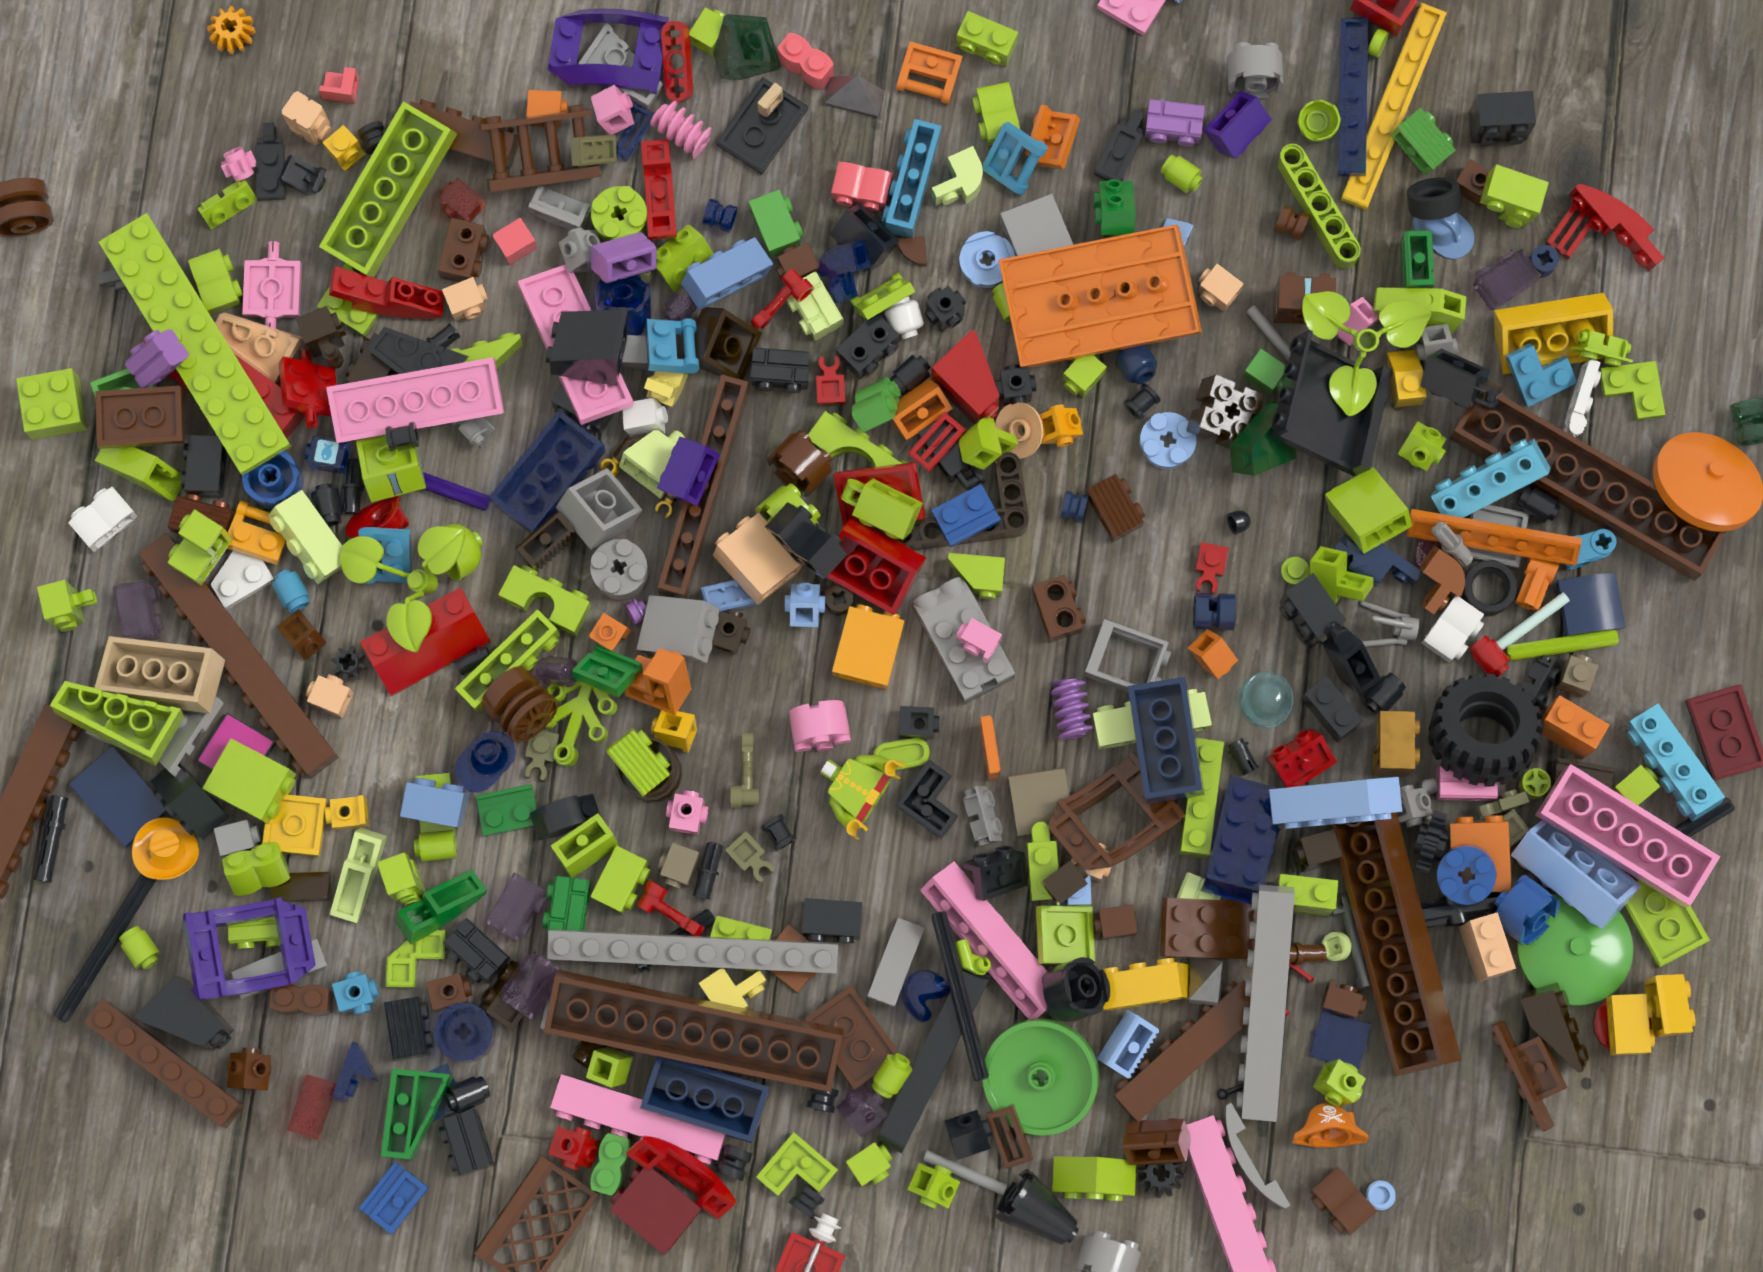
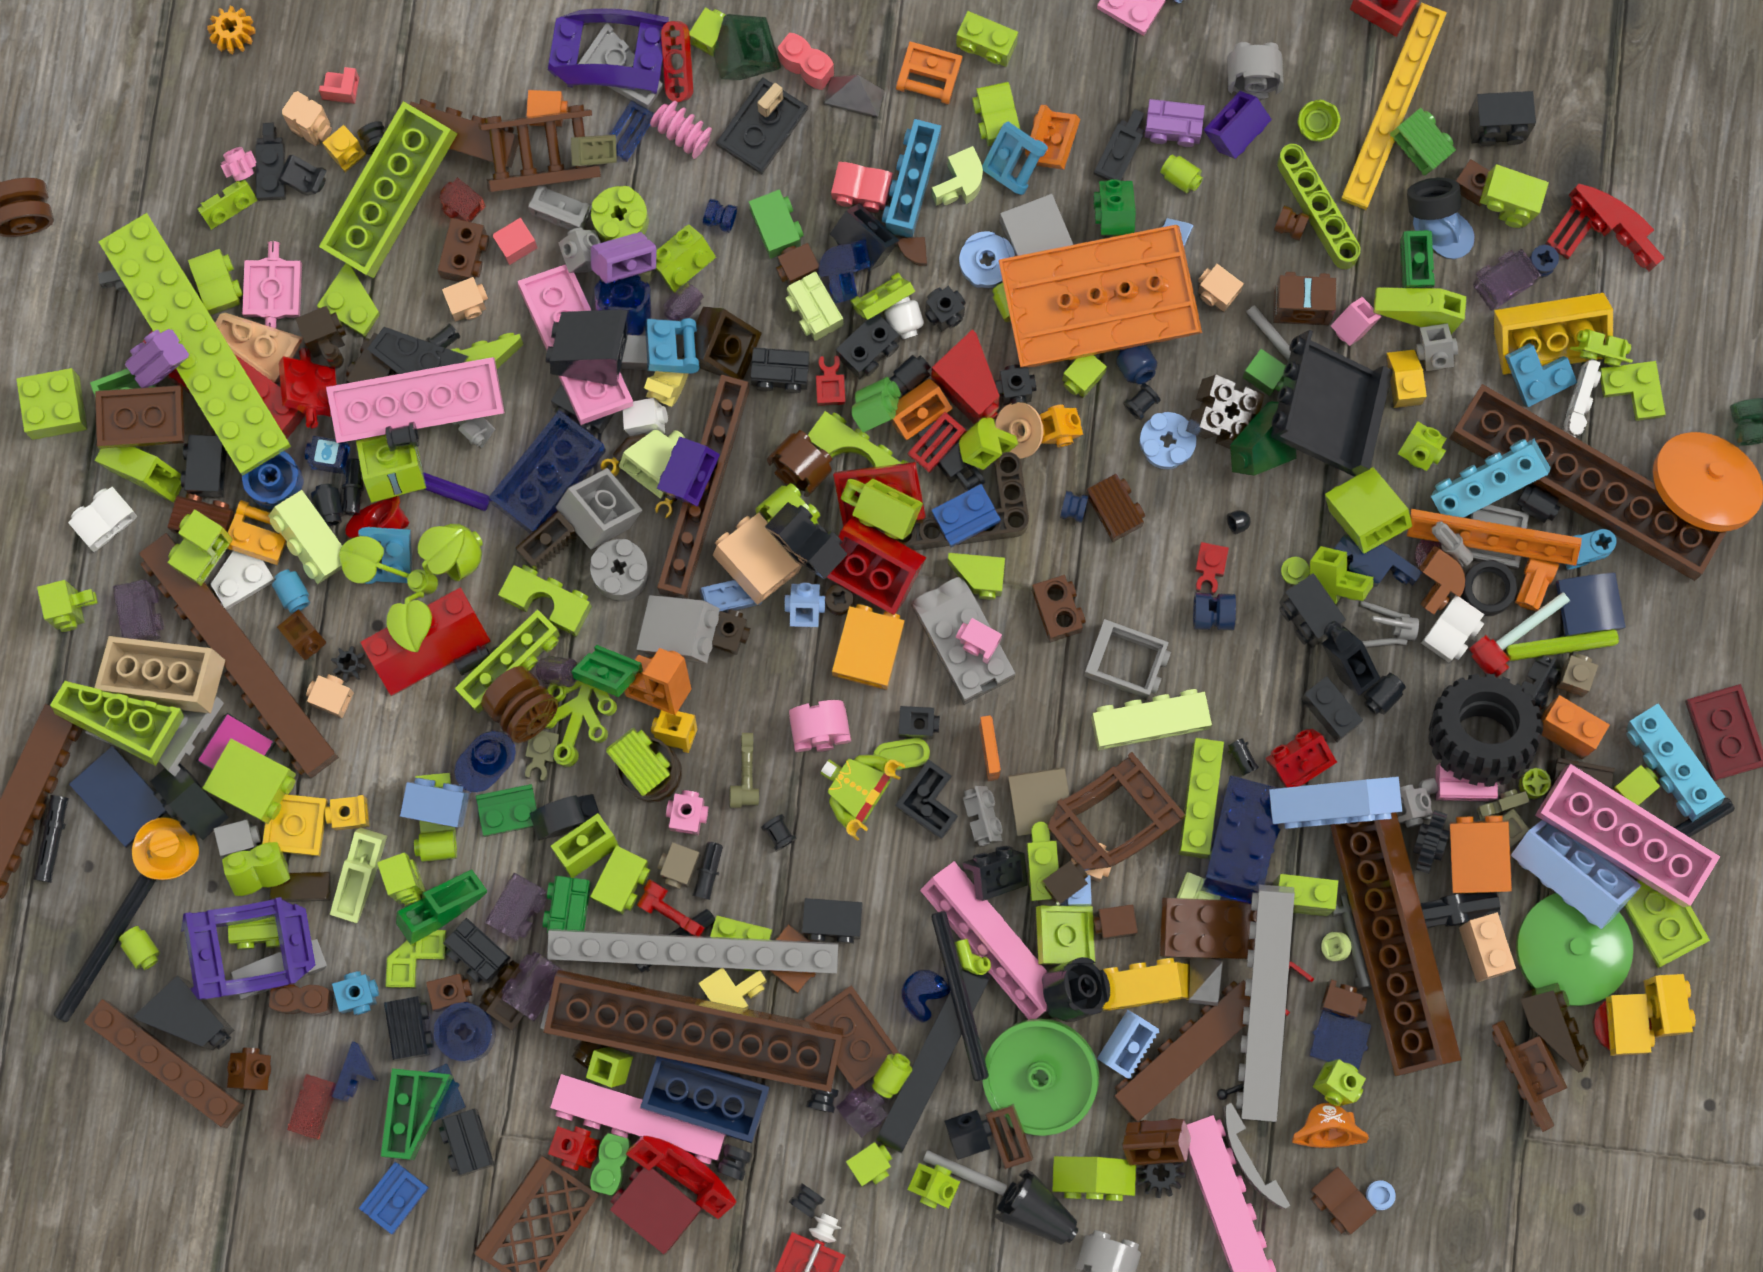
(386, 298): red slope -> none
(467, 1094): black brick -> none
(609, 632): orange bracket -> none
(613, 109): bright pink brick -> none
(636, 611): medium lavender plate -> none
(659, 189): red slope -> none
(726, 272): medium blue brick -> none
(747, 854): olive plate -> none
(793, 1159): lime plate -> none
(794, 286): red brick -> none
(896, 962): light grey slope -> none
(1071, 708): medium lavender piece -> none
(1166, 740): dark blue brick -> none
(1212, 654): orange brick -> none
(1267, 699): clear light blue hat -> none
(1307, 953): reddish brown pin -> none
(1317, 851): dark brown brick -> none
(1328, 312): lime plant -> none
(1353, 97): clear blue tile -> none
(1378, 42): lime tile -> none
(1395, 744): pearl gold brick -> none
(1452, 883): blue brick -> none
(1459, 380): black brick -> none
(1526, 910): blue brick -> none

